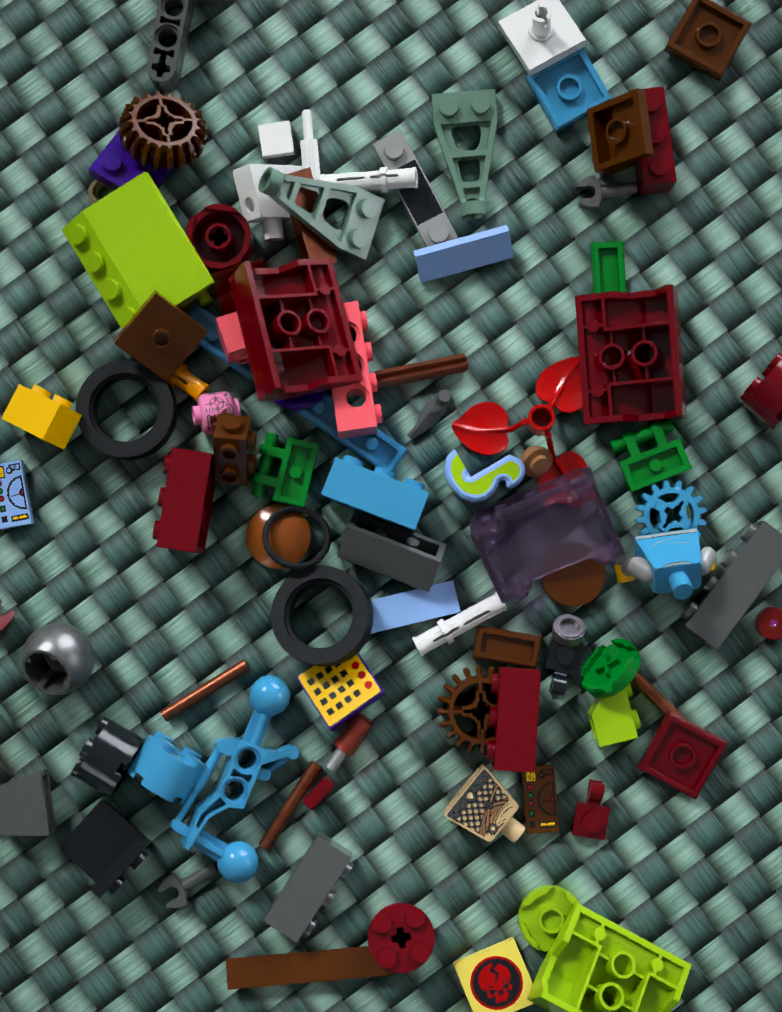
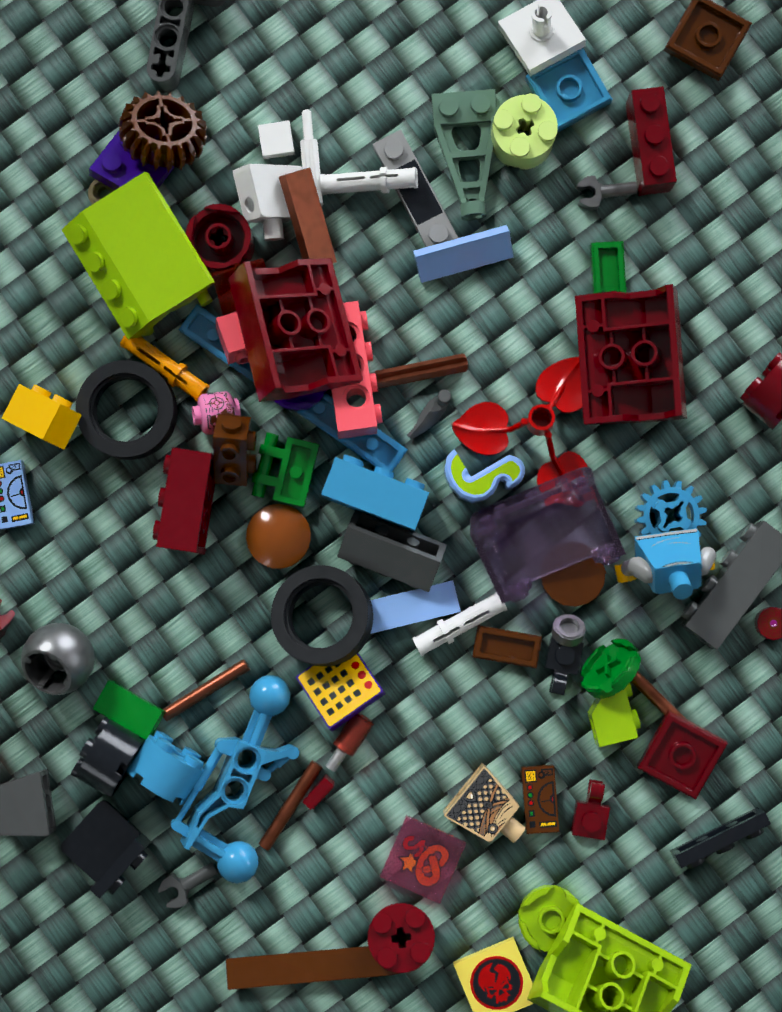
(129, 709): none -> green tile
(160, 336): reddish brown plate -> none
(296, 566): black tyre -> none
(309, 887): dark grey brick -> none
(358, 220): sand green plate -> none
(423, 859): none -> clear pink tile
(451, 710): reddish brown gear -> none
(514, 719): dark red brick -> none
(530, 115): none -> yellowish green brick
(536, 461): medium nougat plate -> none
(620, 132): reddish brown plate -> none
(654, 464): green plate -> none
(720, 838): none -> black plate

